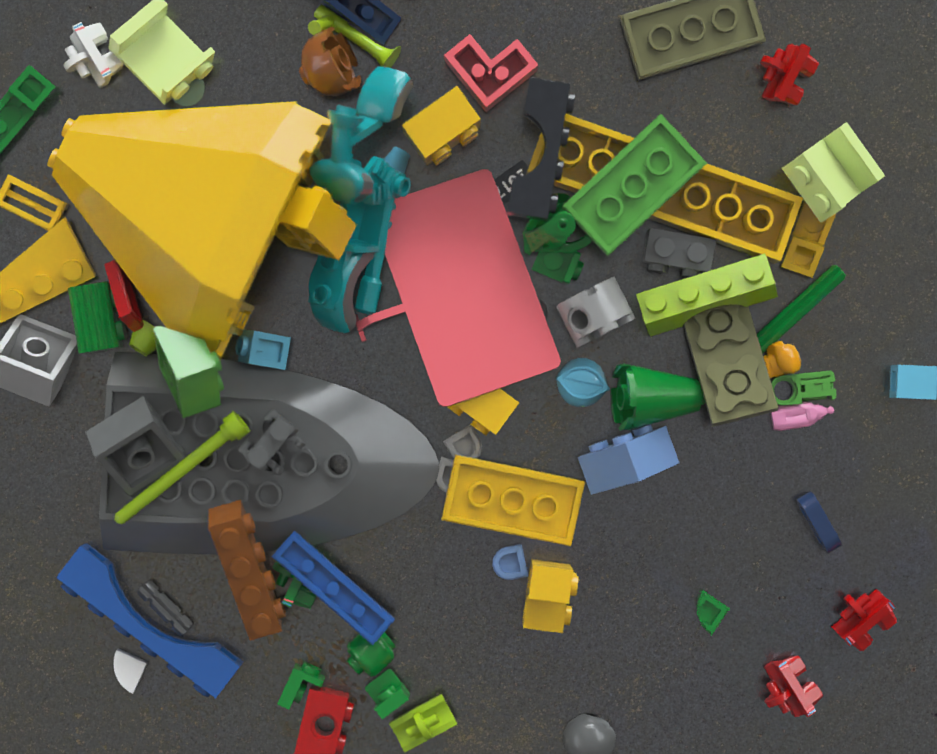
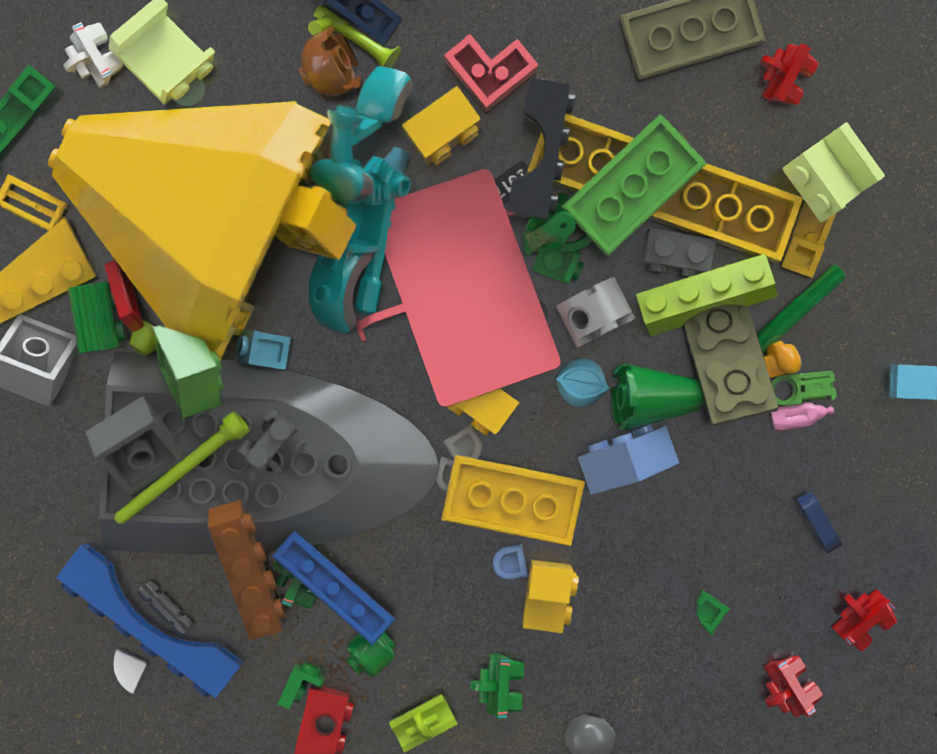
(387, 693): green bracket -> none
(494, 686): none -> green hips

